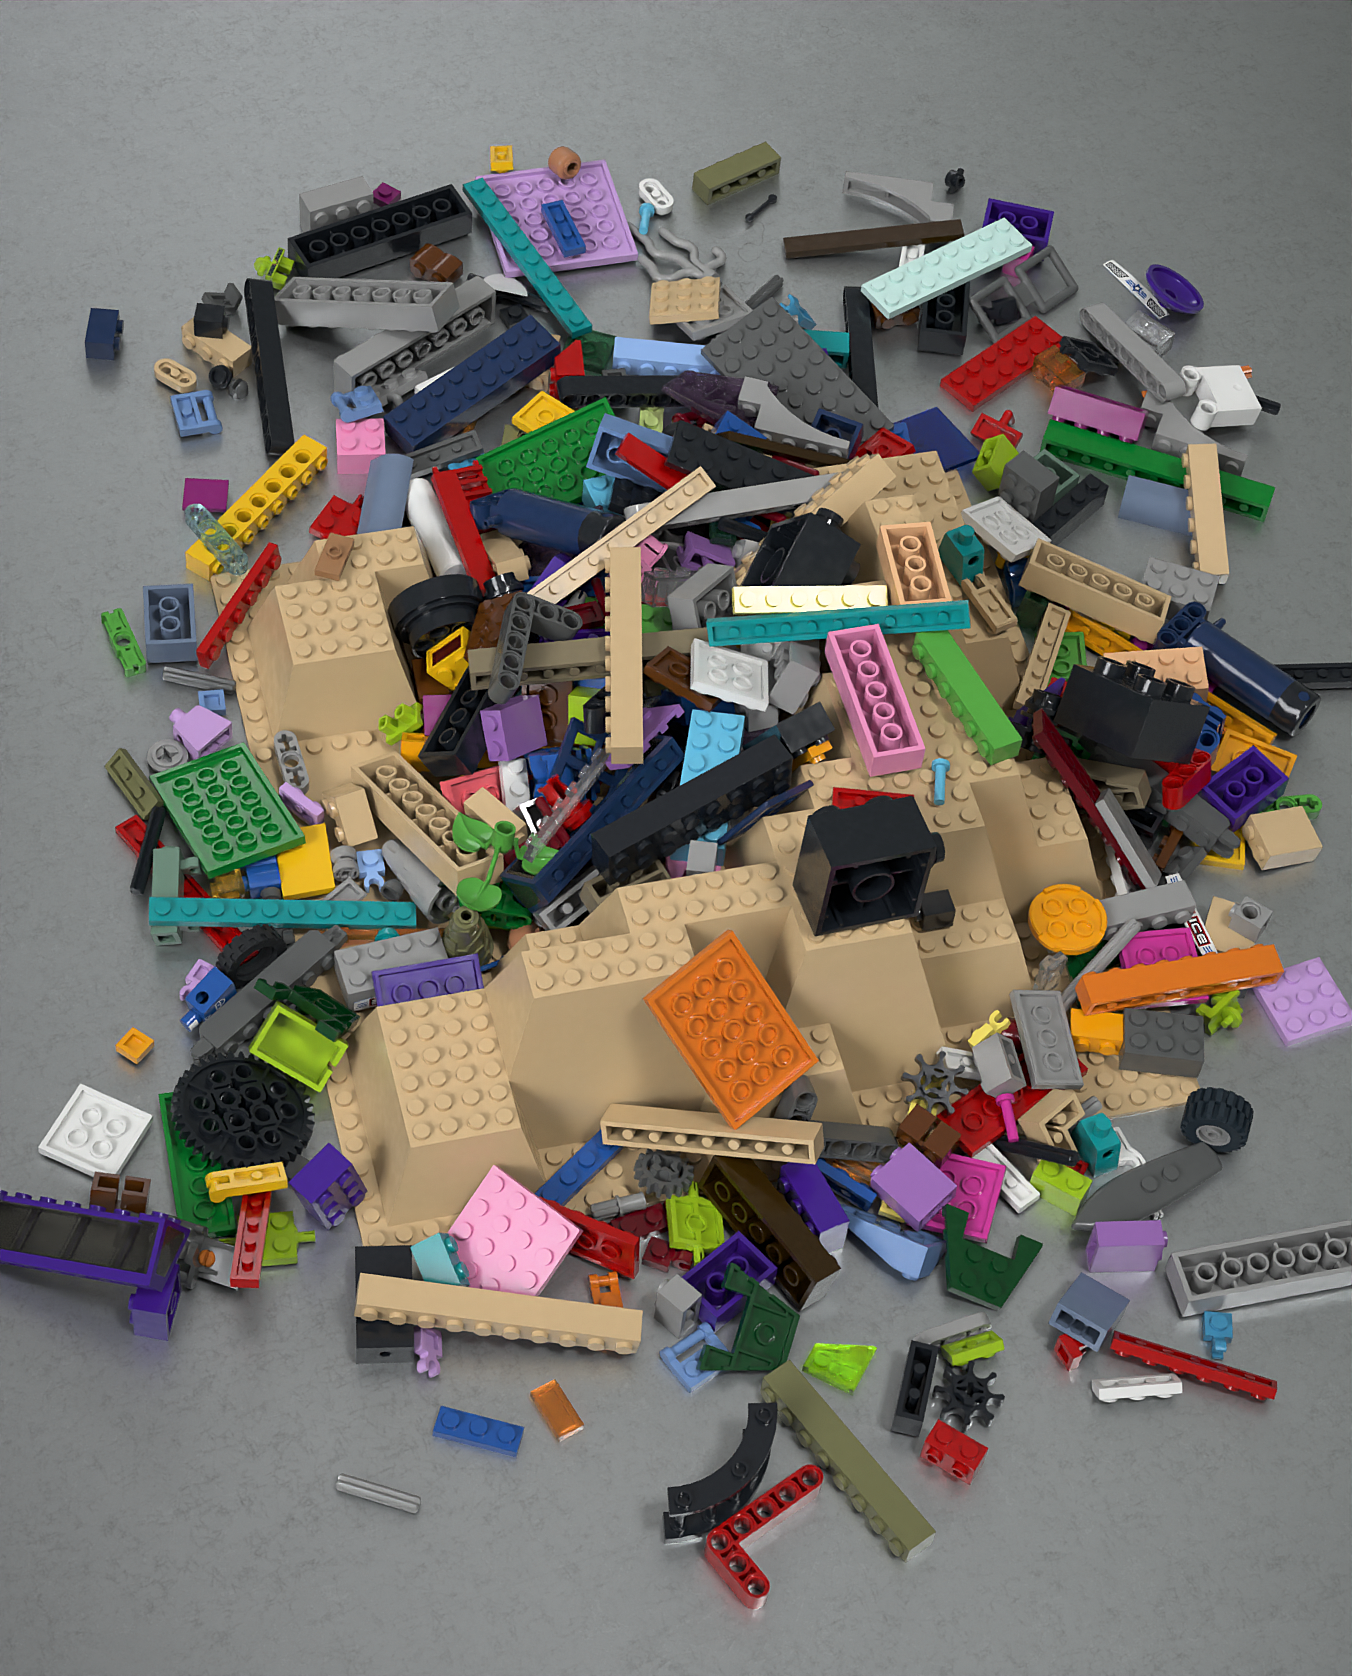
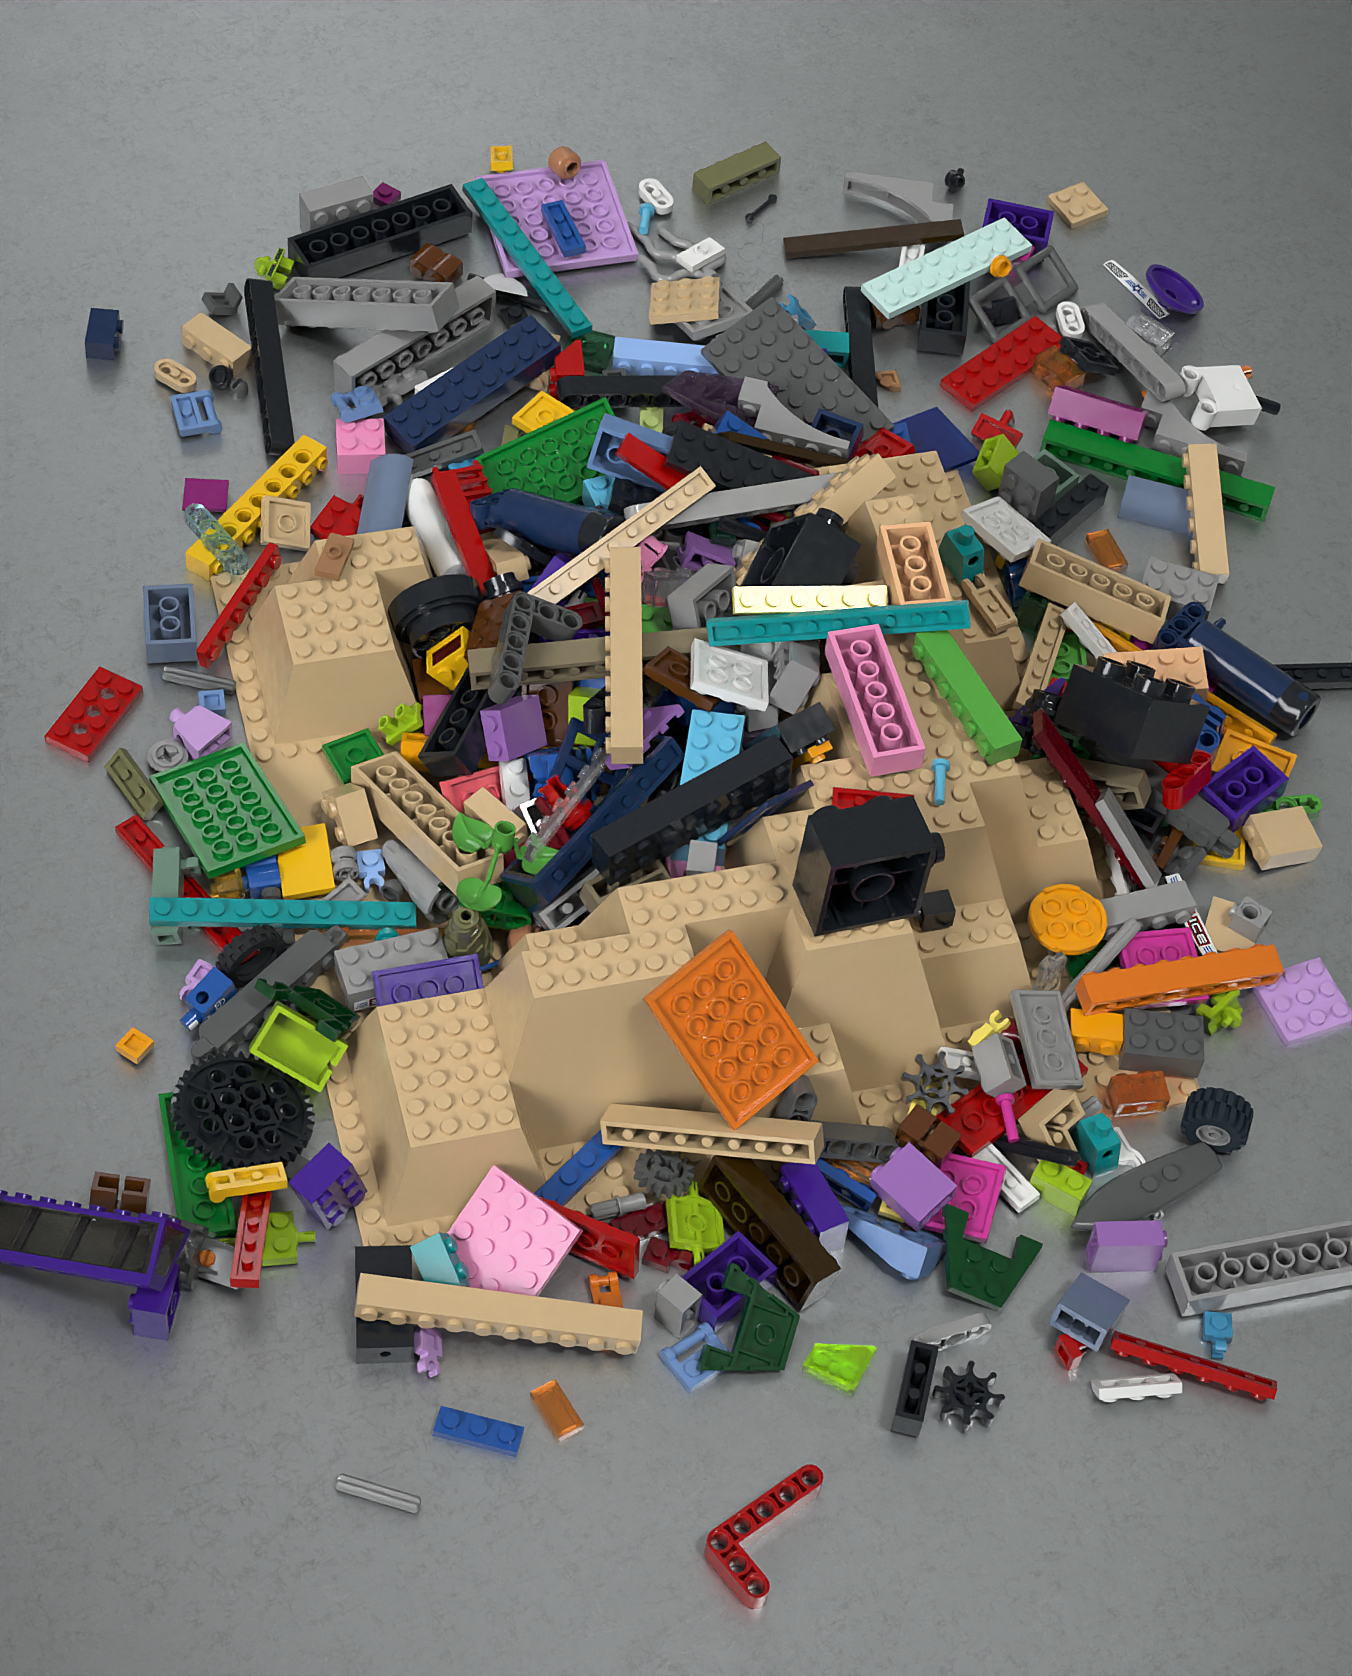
(95, 1133): white plate -> none
(98, 727): none -> red plate
(129, 655): bright green piece -> none
(145, 857): black axle -> none
(210, 321): black brick -> none
(285, 523): none -> tan plate
(293, 753): light grey beam -> none
(300, 805): lavender plate -> none
(349, 752): none -> green tile
(523, 545): none -> black tile
(700, 254): none -> white plate
(714, 1499): black fence -> none
(847, 1461): olive brick -> none
(888, 380): none -> medium nougat tile
(954, 1452): red brick -> none
(971, 1348): lime plate -> none
(1000, 266): none -> light orange plate
(1070, 320): none -> white plate
(1077, 205): none -> tan plate
(1087, 632): none -> white plate
(1106, 550): none -> clear orange tile
(1138, 1093): none -> clear orange brick

